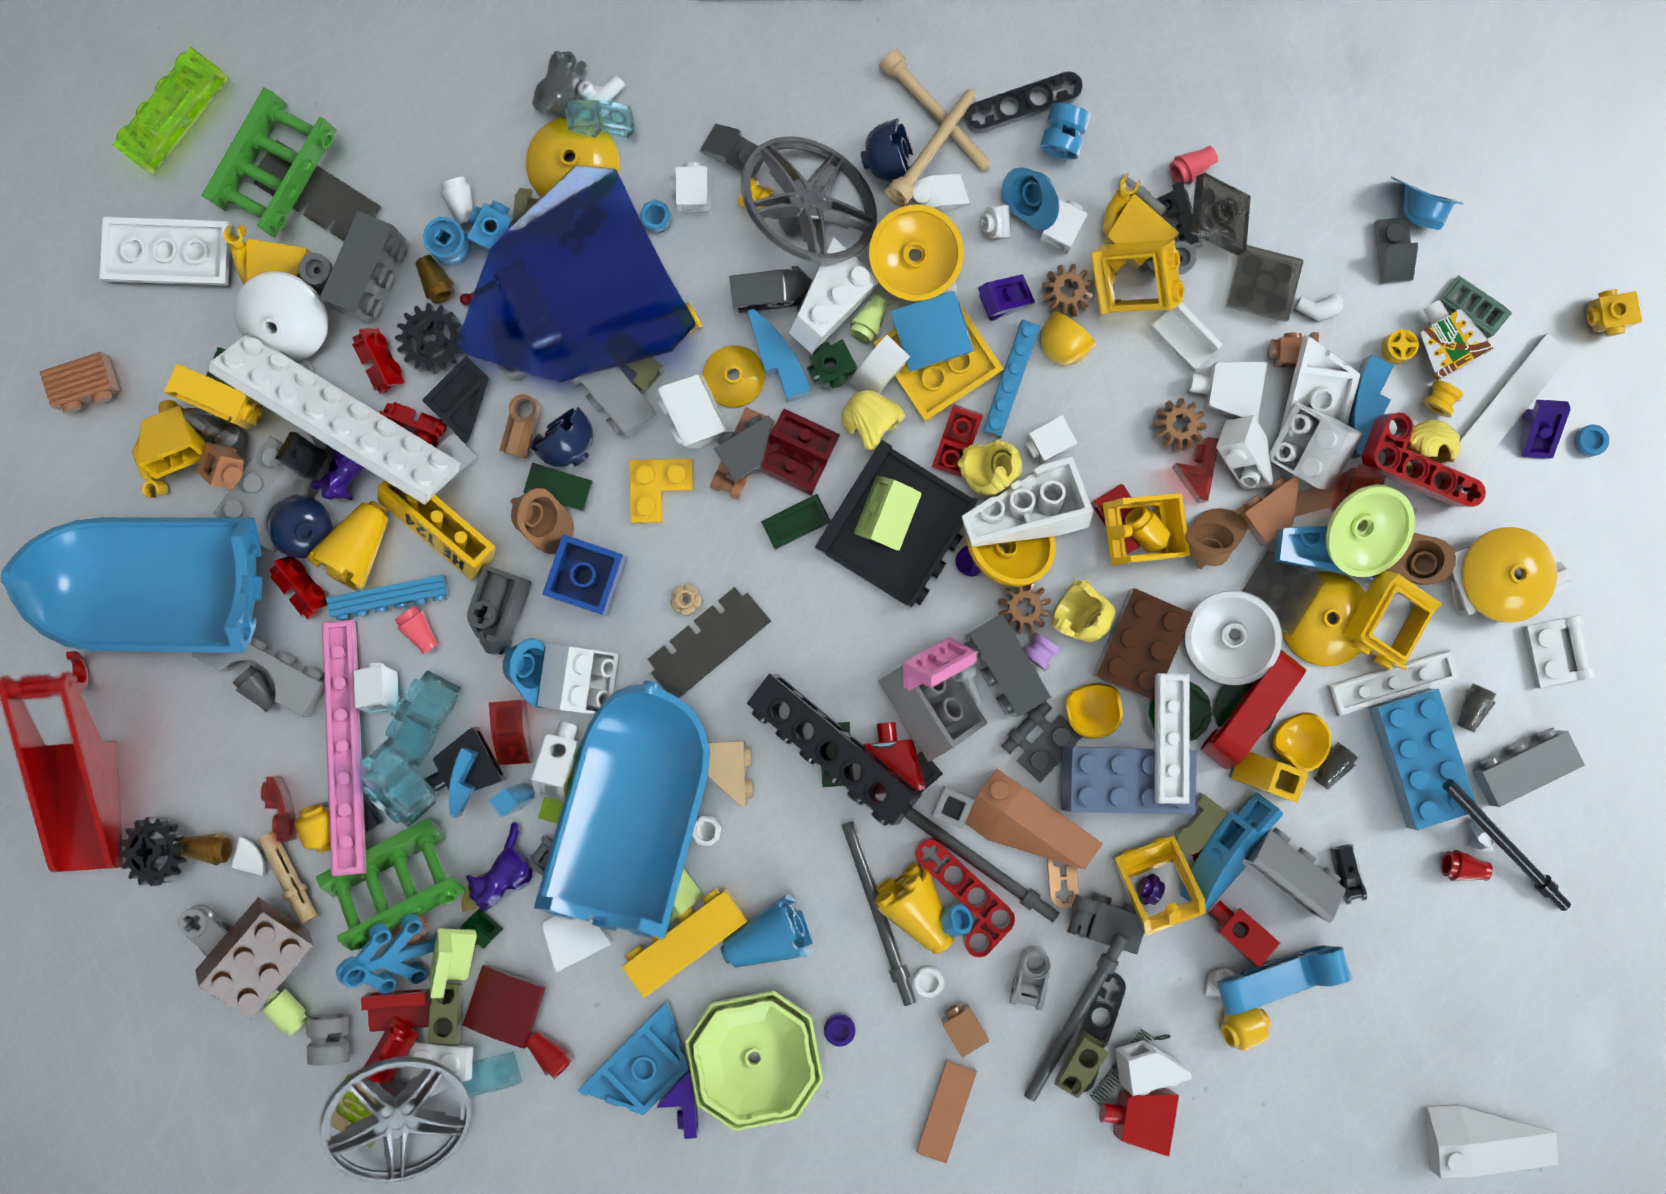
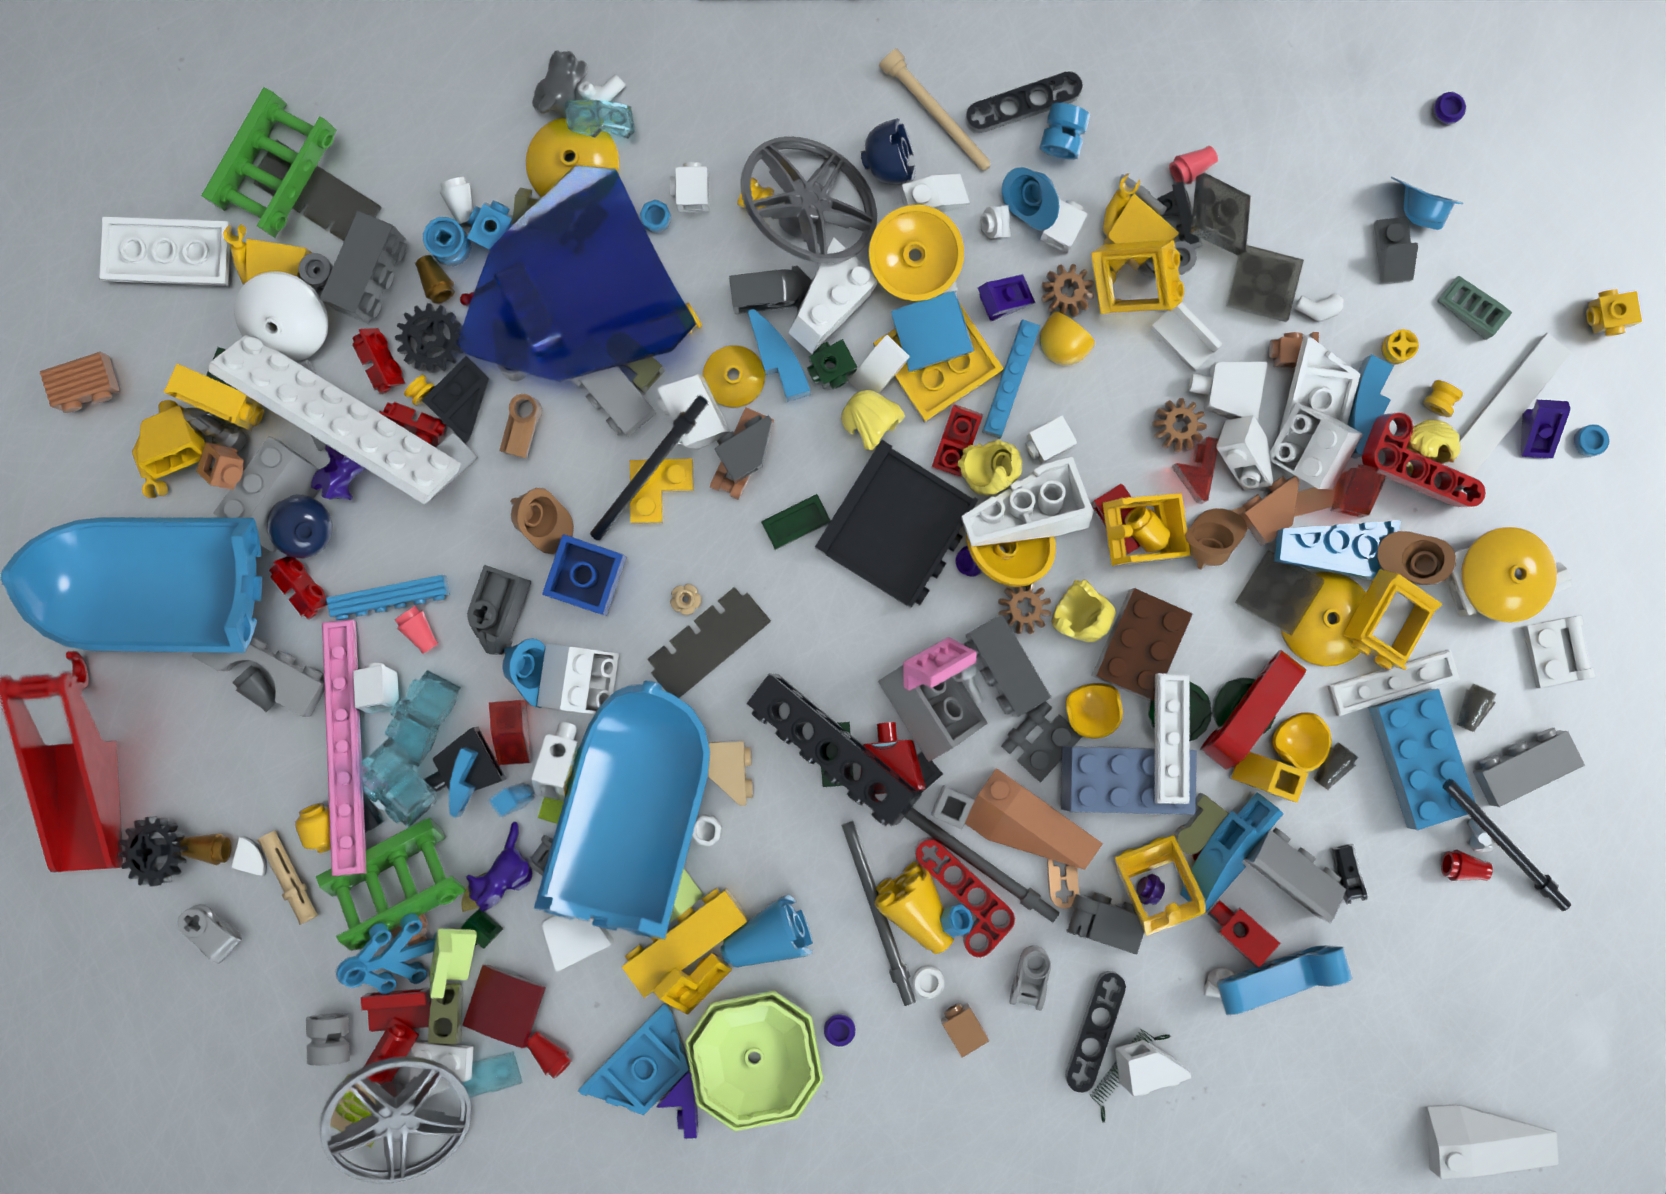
(200, 77): clear neon green brick -> none
(254, 958): brick -> none
(278, 797): clear red slope -> none
(284, 1012): yellowish green brick -> none
(304, 457): black bracket -> none
(352, 545): yellow cone -> none
(418, 389): none -> yellow bush
(440, 529): yellow brick -> none
(565, 440): dark blue cylinder -> none
(565, 487): dark green tile -> none
(682, 425): none -> black bar
(687, 991): none -> yellow plate
(730, 148): dark grey slope -> none
(798, 451): dark red slope -> none
(868, 321): yellowish green cone -> none
(887, 512): yellowish green panel -> none
(901, 189): tan piece -> none
(946, 1111): nougat tile -> none
(1041, 651): lavender wheel -> none
(1081, 1064): olive leg -> none
(1106, 965): dark grey bar -> none
(1143, 1119): red torso -> none
(1229, 658): white dish -> none
(1246, 1029): yellow head -> none
(1379, 539): yellowish green dish -> none
(1449, 107): none -> dark purple plate
(1452, 340): torso -> none

